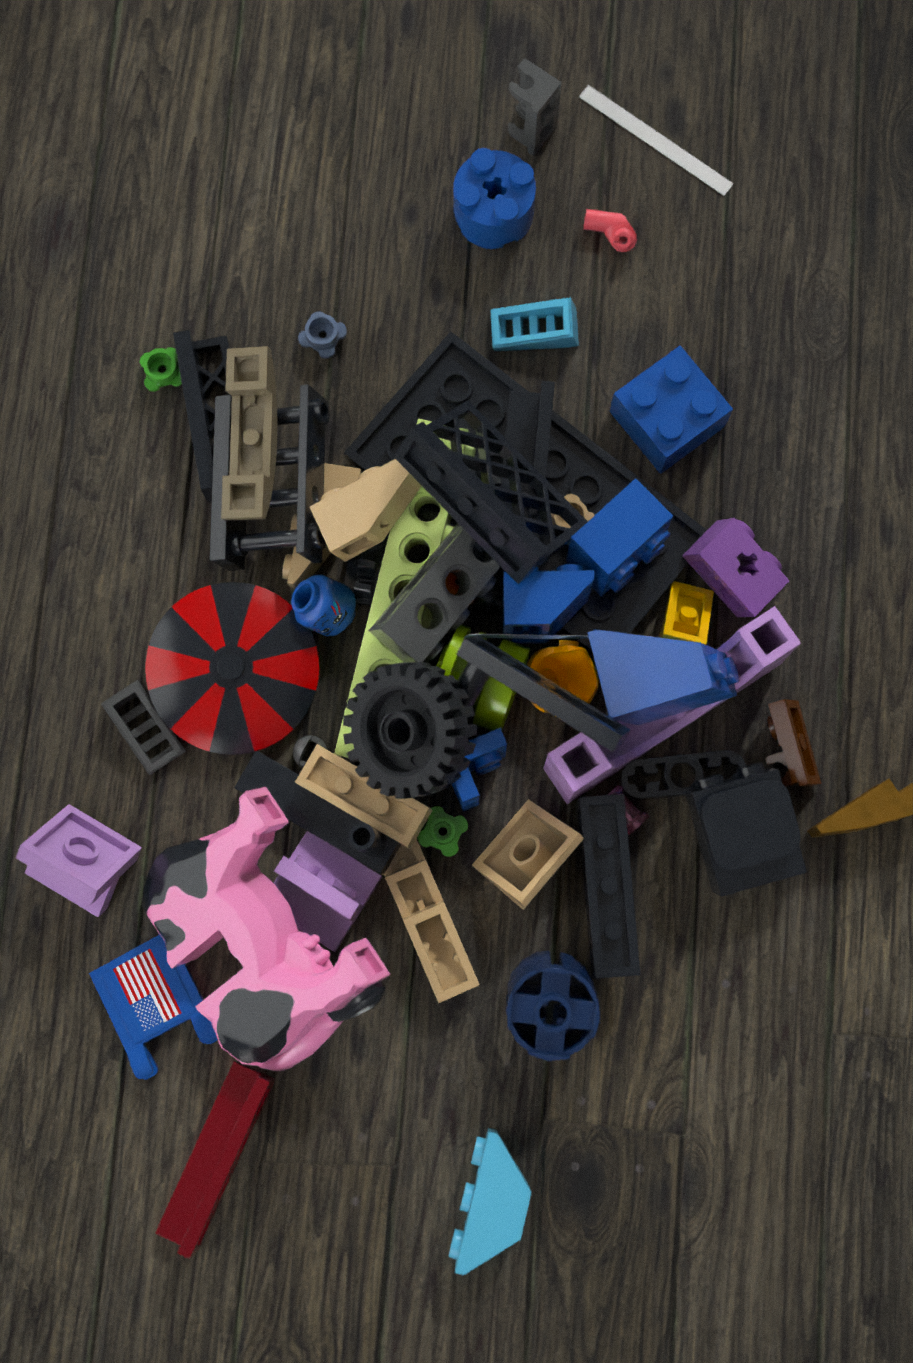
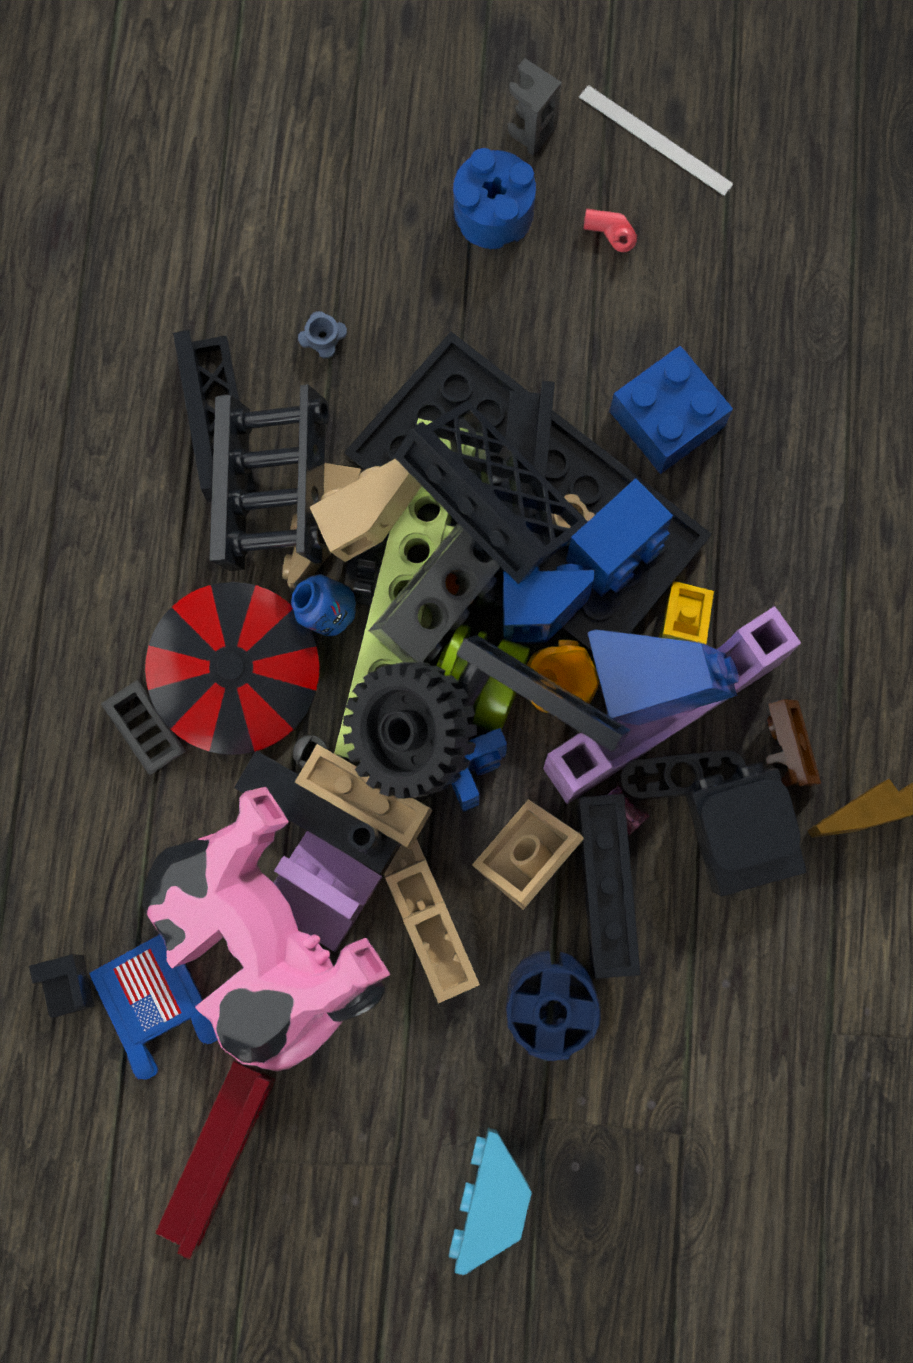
(64, 984): none -> black panel
(78, 858): lavender bracket -> none
(159, 358): bright green plate -> none
(253, 434): dark tan slope -> none
(447, 843): bright green plate -> none
(530, 636): light blue sticker -> none
(535, 340): medium azure slope -> none
(716, 561): medium lavender brick -> none

